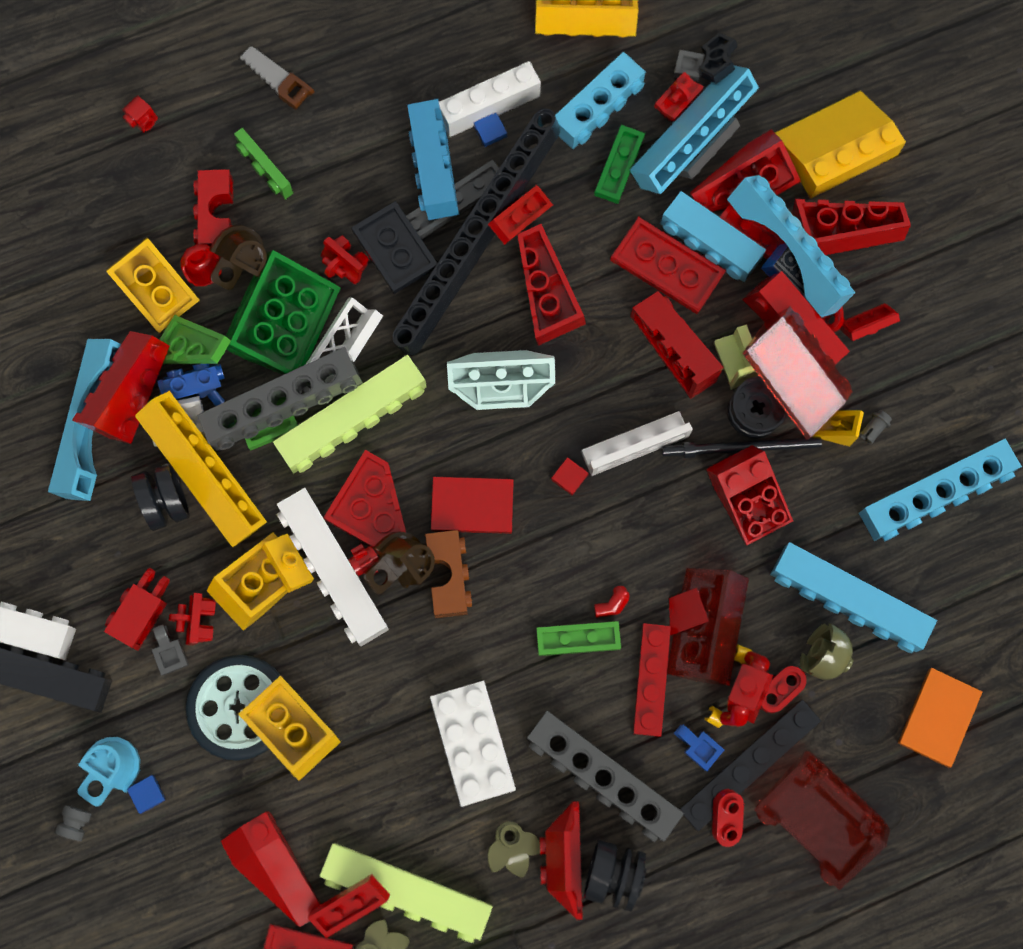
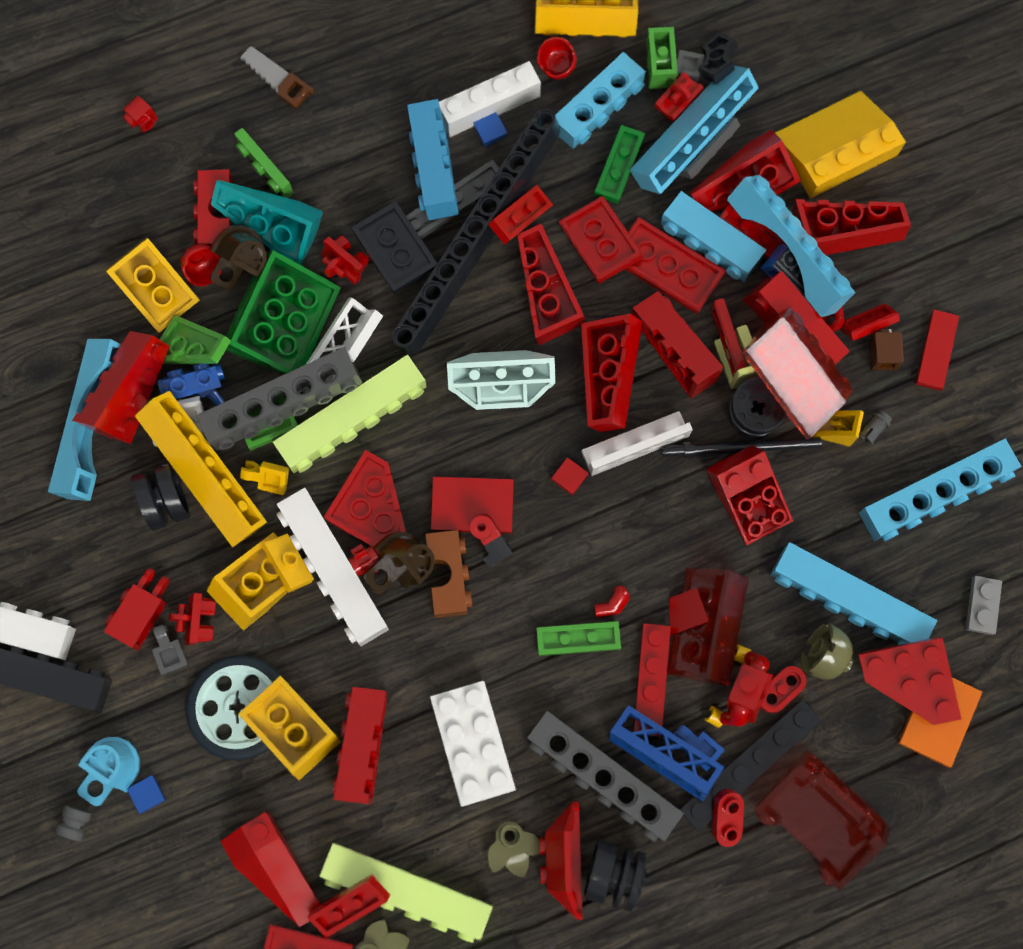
(268, 475): none -> yellow plate
(280, 221): none -> teal wedge
(361, 746): none -> red wedge
(487, 531): none -> leg
(556, 58): none -> red hair
(601, 239): none -> red tile
(609, 369): none -> red wedge
(659, 761): none -> blue fence
(661, 57): none -> bright green brick
(727, 336): none -> red tile
(886, 350): none -> reddish brown brick
(915, 677): none -> red plate
(937, 350): none -> red tile
(983, 605): none -> light grey plate

